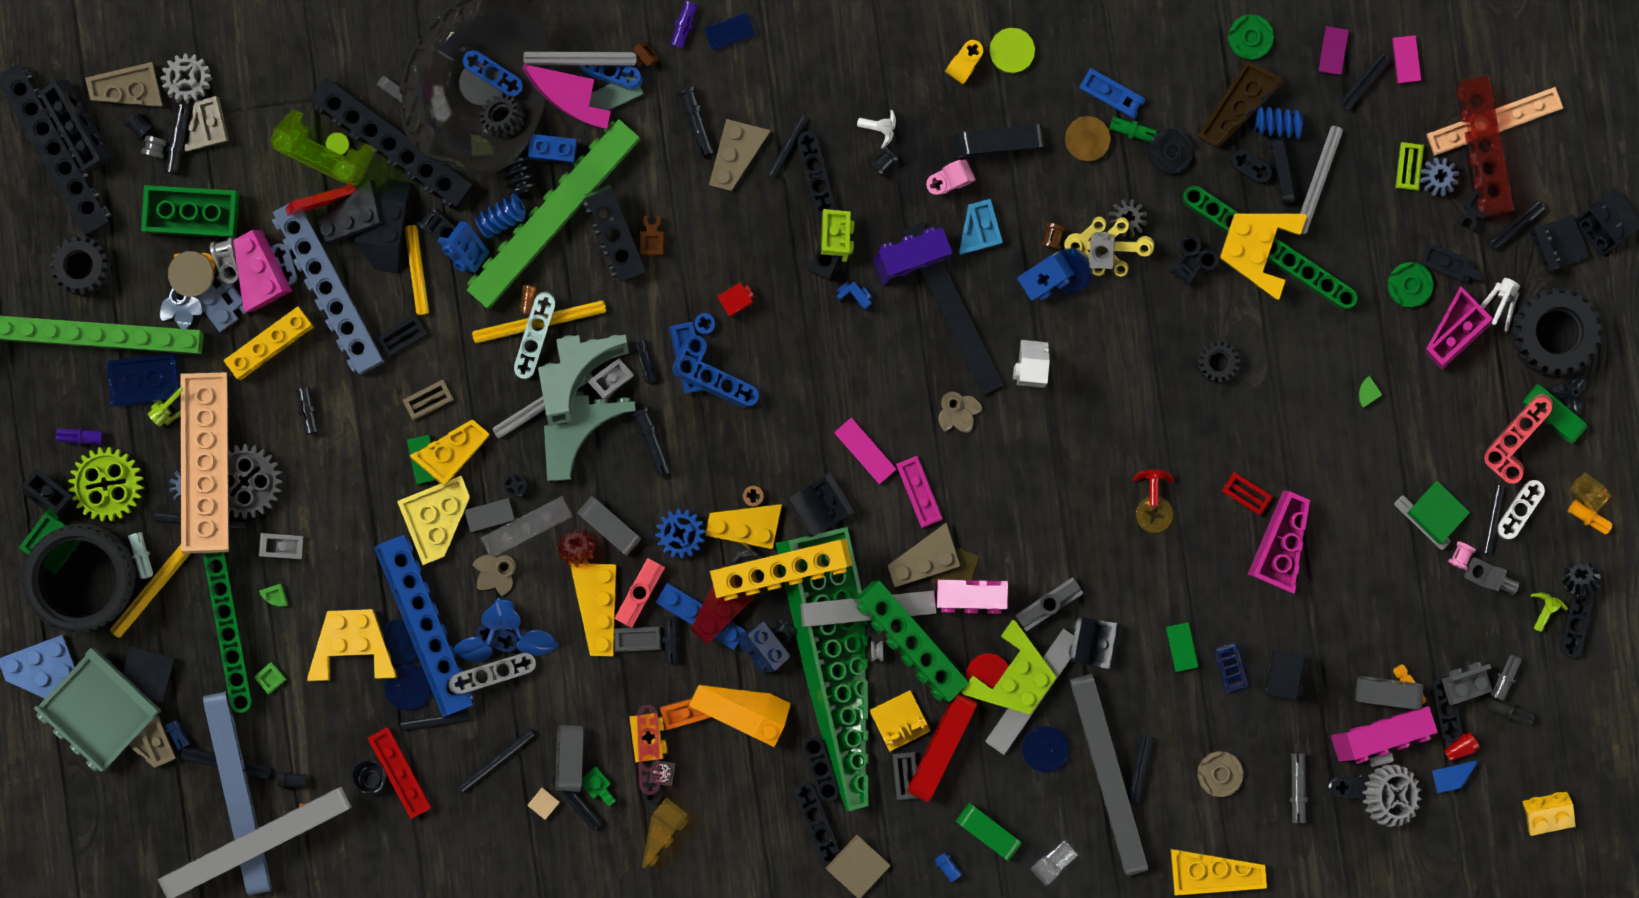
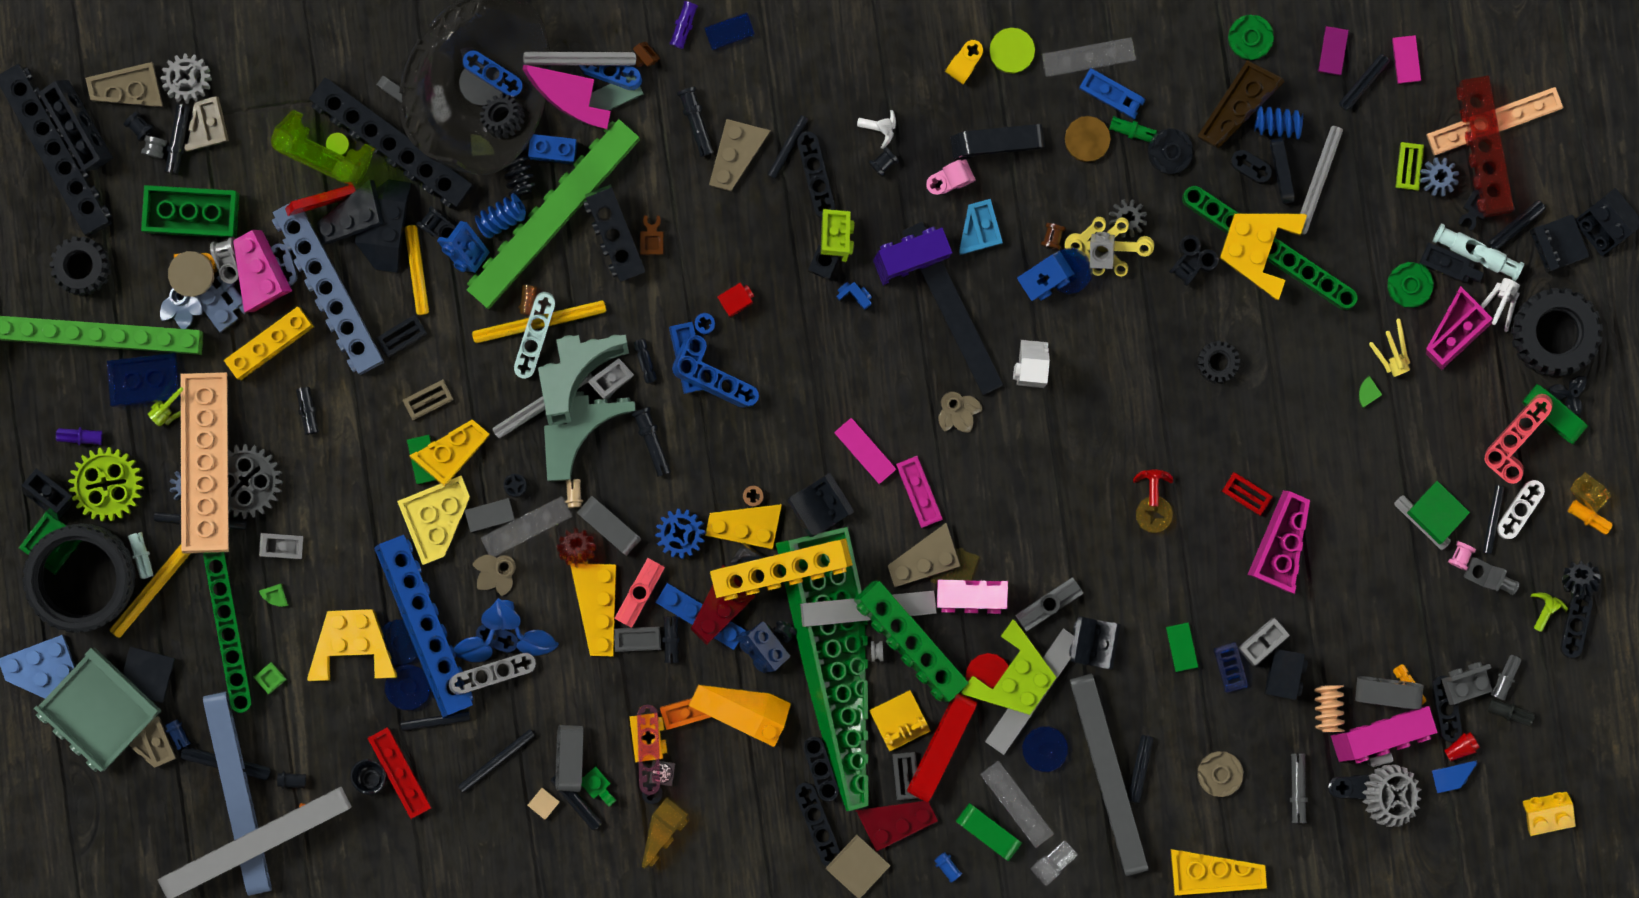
(573, 494): none -> tan pin
(894, 822): none -> dark red wing
(1017, 804): none -> clear plate
(1088, 57): none -> clear tile
(1263, 641): none -> light grey brick
(1329, 708): none -> light nougat piece
(1398, 364): none -> light yellow plant
(1486, 256): none -> light aqua piece

